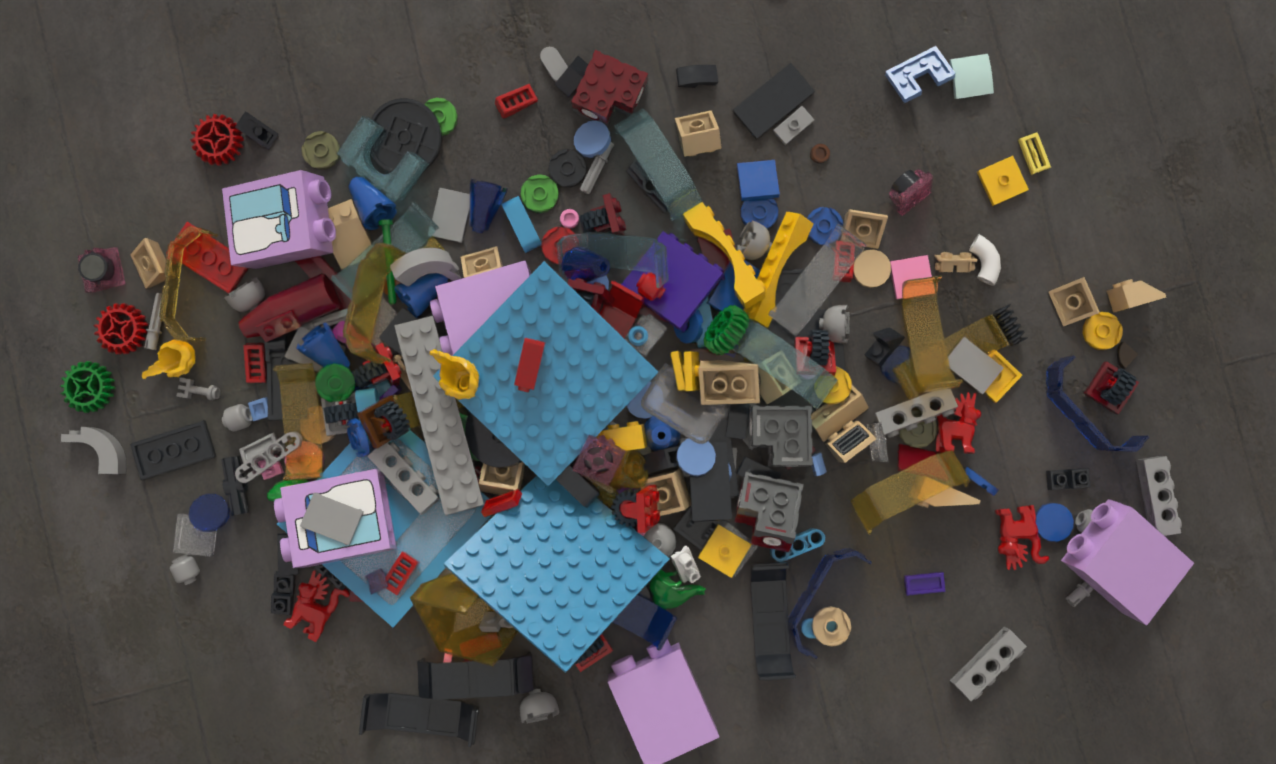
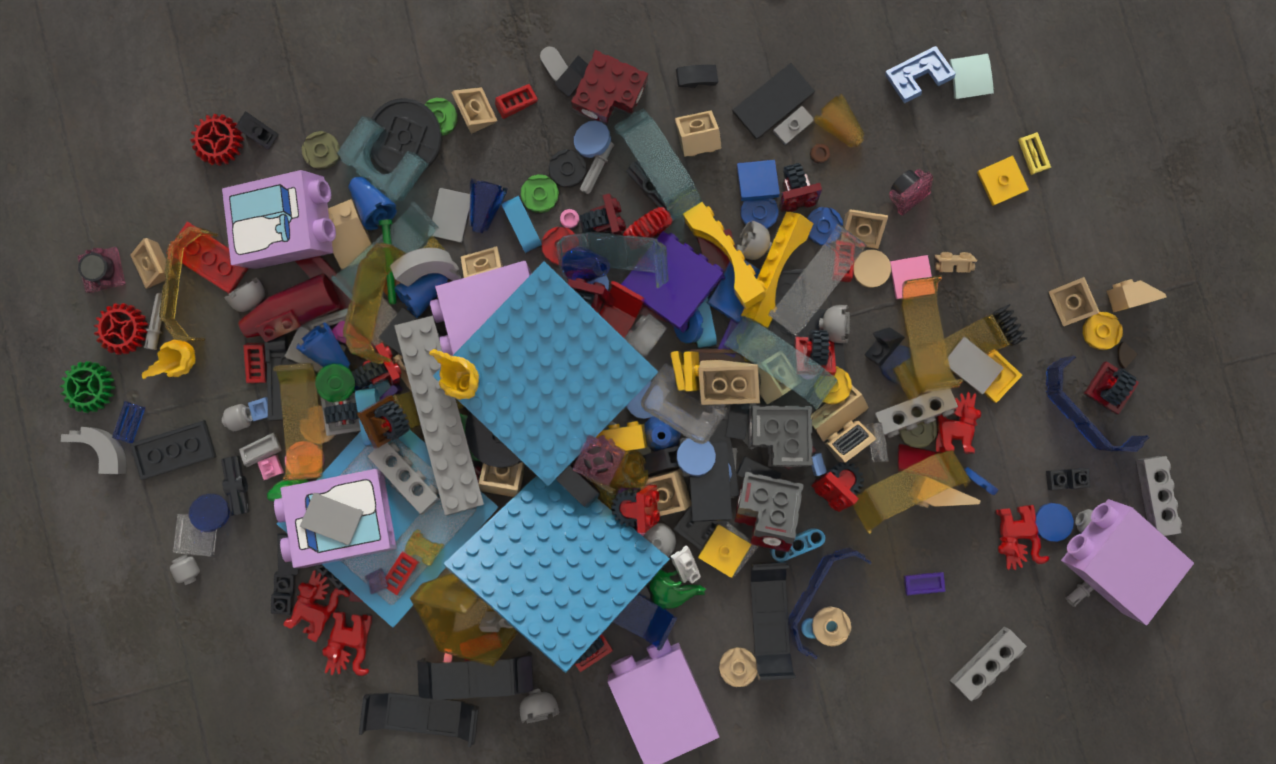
(140, 410): none -> clear blue tile
(212, 392): light grey hinge -> none
(268, 456): light grey beam -> none
(347, 636): none -> red animal
(358, 437): blue tile -> none
(422, 547): none -> clear yellow piece
(474, 108): none -> tan slope
(501, 503): red tile -> none
(529, 364): red slope -> none
(638, 329): dark azure plate -> none
(647, 287): red head -> none
(650, 224): none -> red gear
(726, 330): green gear -> none
(738, 667): none -> tan tile
(798, 189): none -> dark red plate
(840, 121): none -> clear yellow cone
(840, 485): none -> red plate
(989, 259): white cylinder -> none

